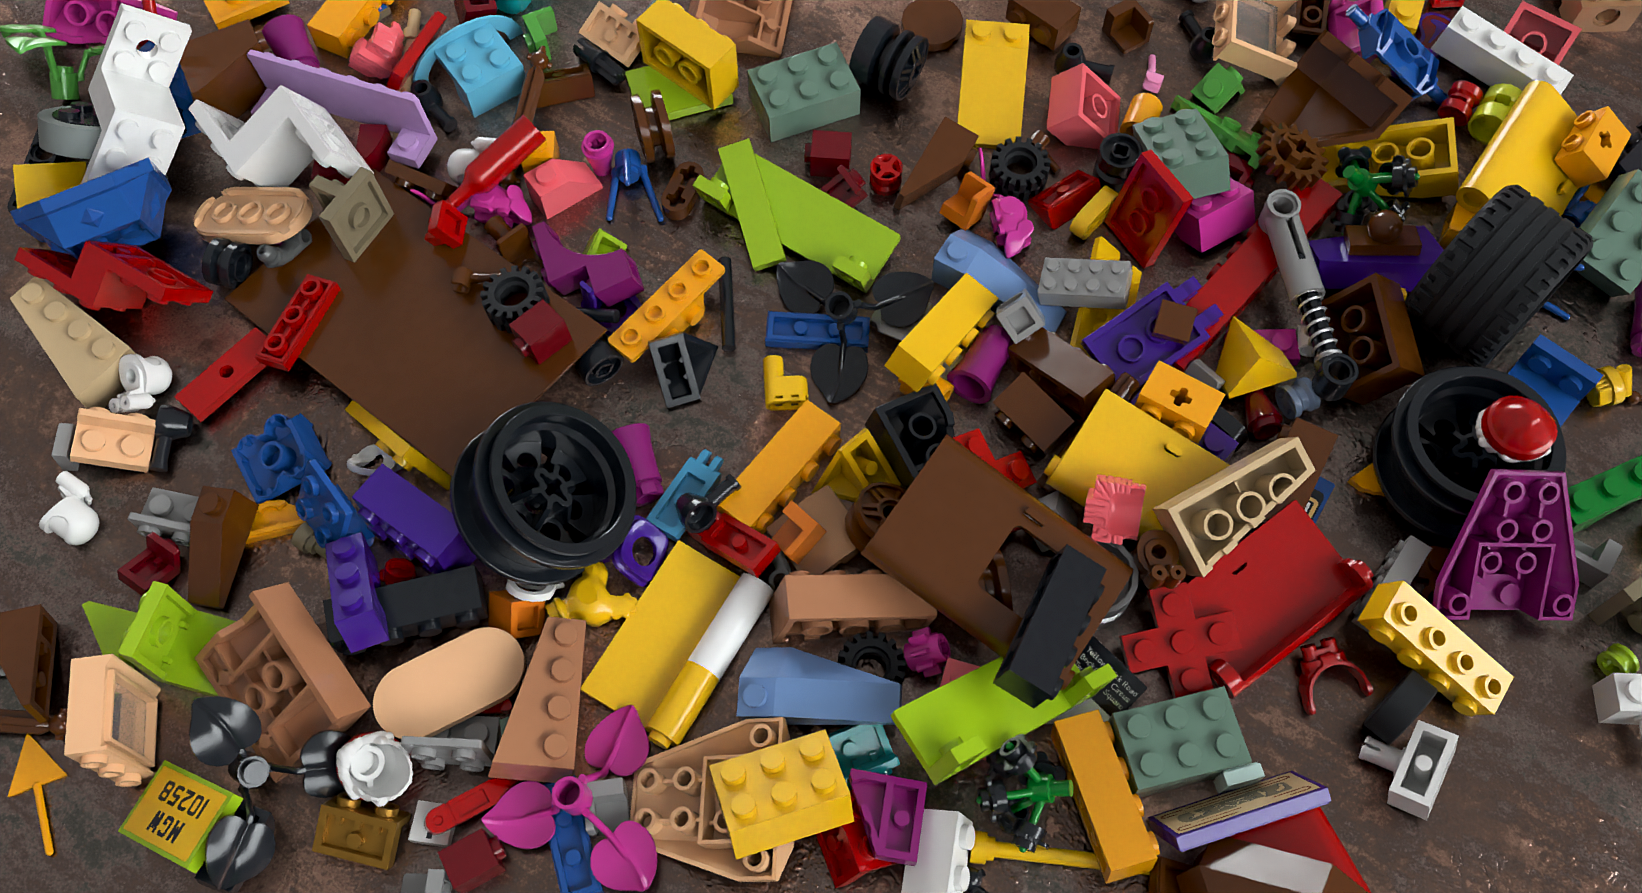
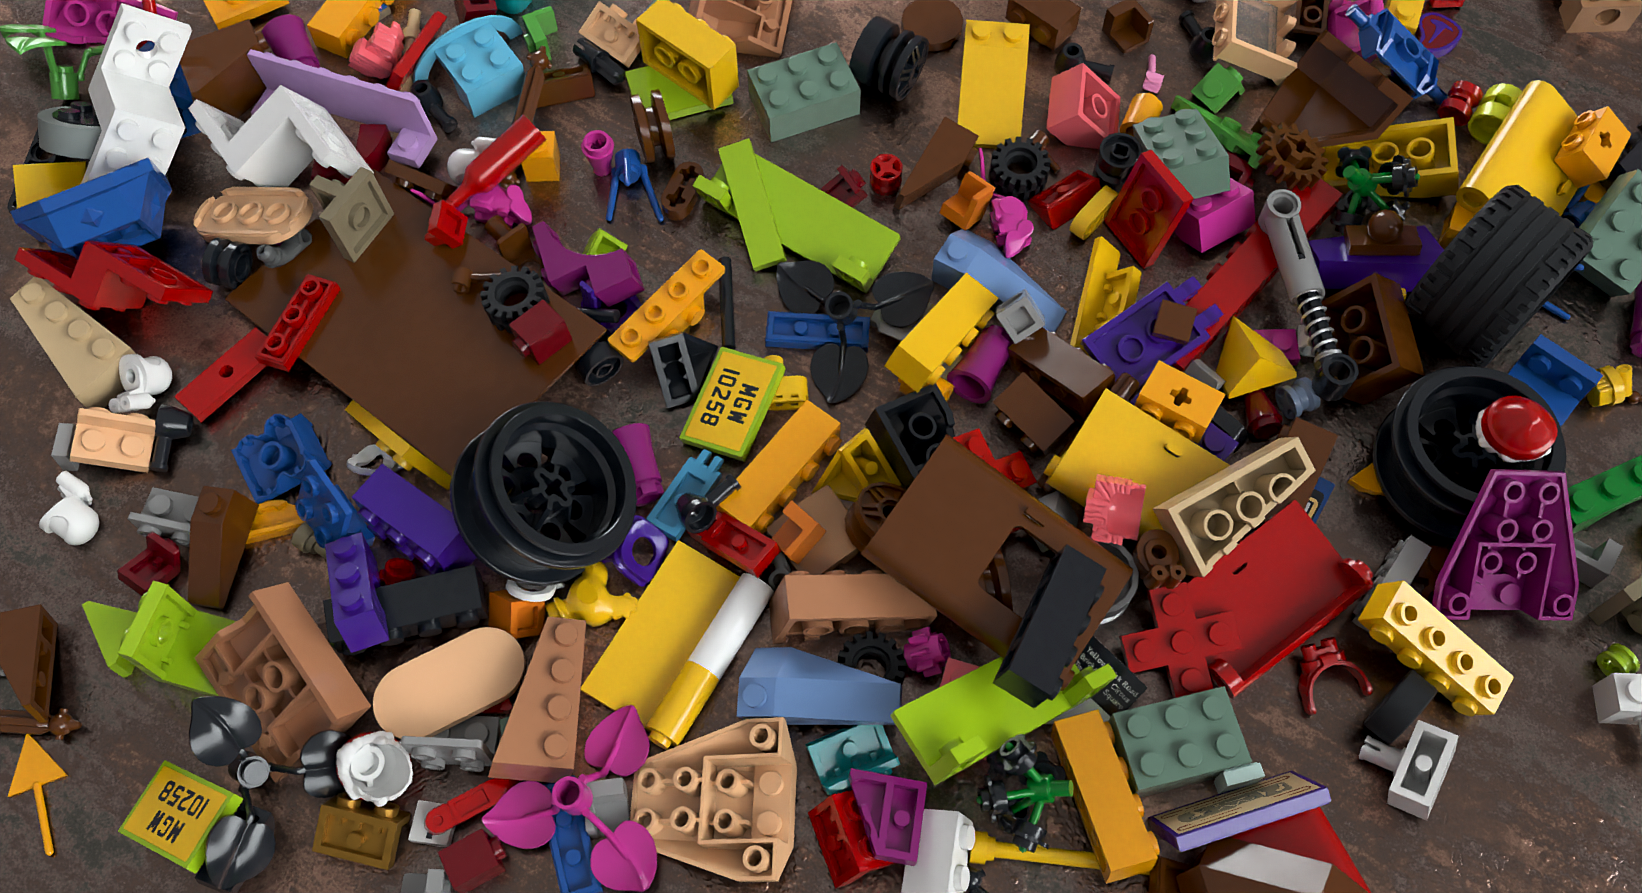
(111, 719): light nougat window -> none
(560, 185): coral slope -> none
(732, 403): none -> tile
(781, 794): yellow brick -> none
(828, 152): dark red brick -> none
(1085, 283): light grey piece -> none
(1495, 55): white brick -> none
(1542, 31): coral slope -> none

